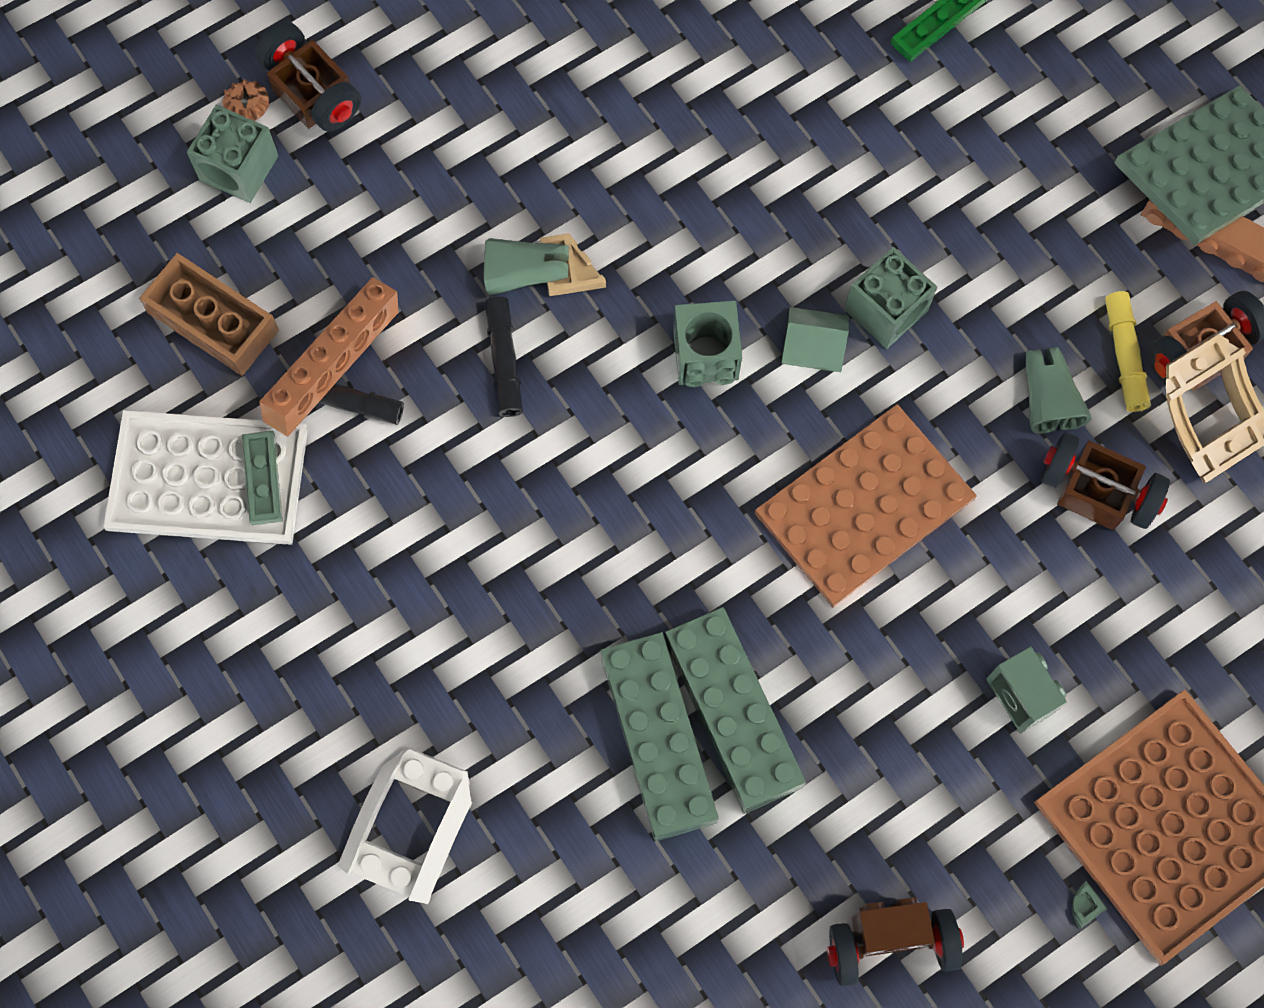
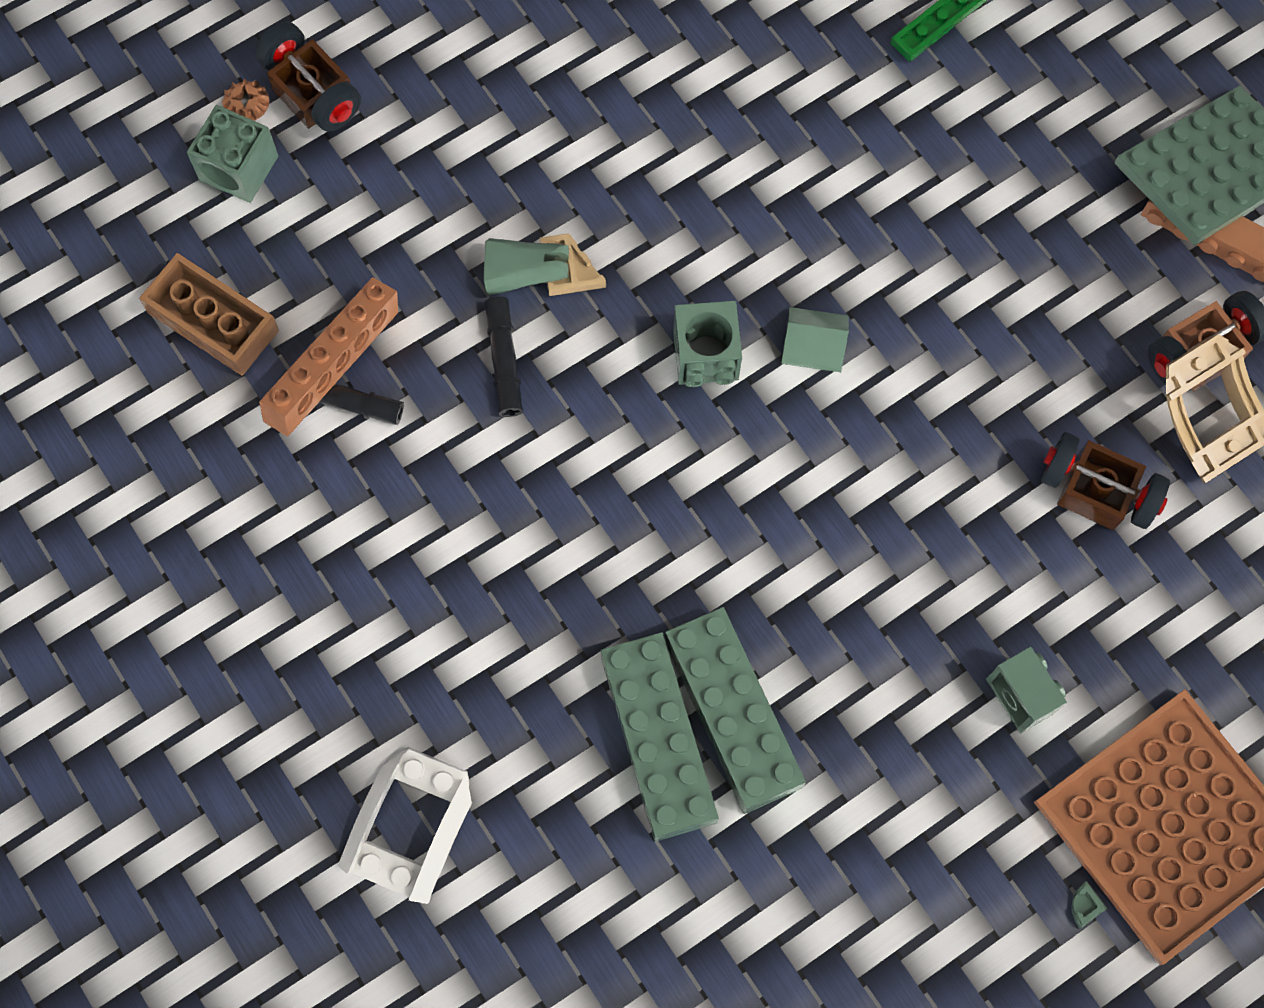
(191, 478): white plate -> none
(262, 478): sand green tile -> none
(865, 505): nougat plate -> none
(890, 297): sand green brick -> none
(894, 930): brick -> none
(1053, 393): sand green piece -> none
(1127, 351): light yellow piece -> none

